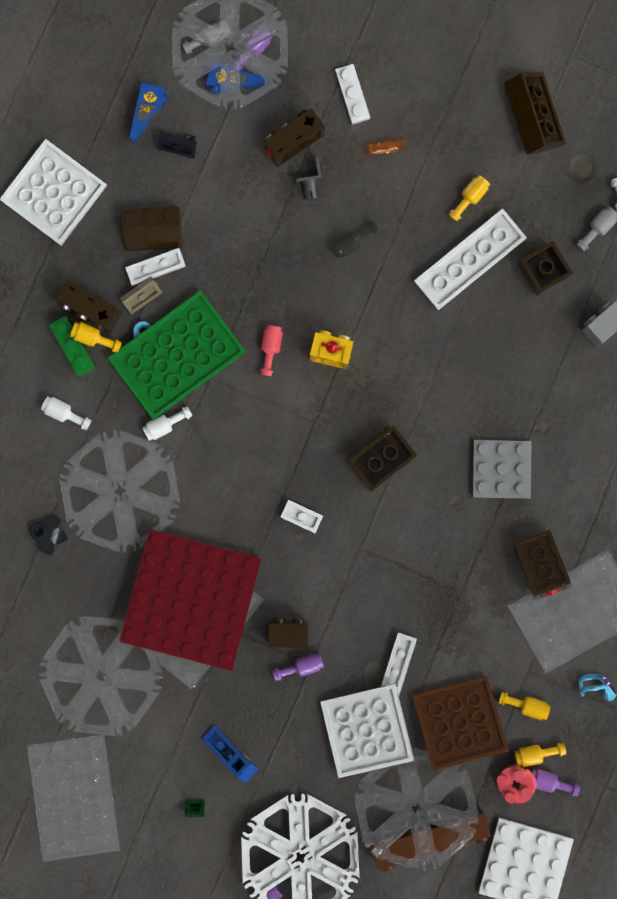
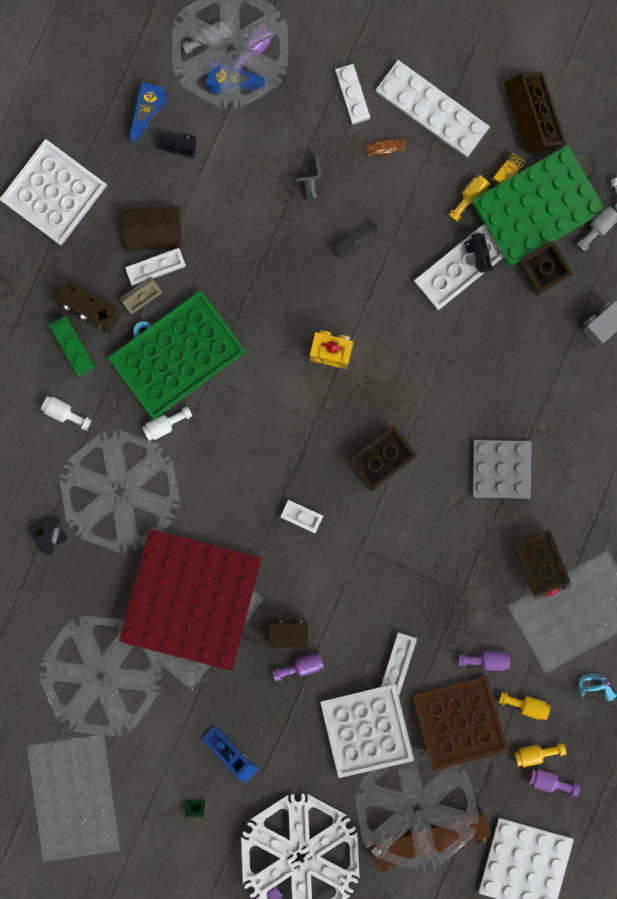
(90, 336): yellow piece -> none
(270, 345): coral piece -> none
(294, 137): dark brown piece -> none
(432, 109): none -> white plate
(478, 245): none -> black hinge
(489, 660): none -> medium lavender piece
(508, 170): none -> yellow leg
(510, 791): coral plate -> none
(538, 205): none -> green plate

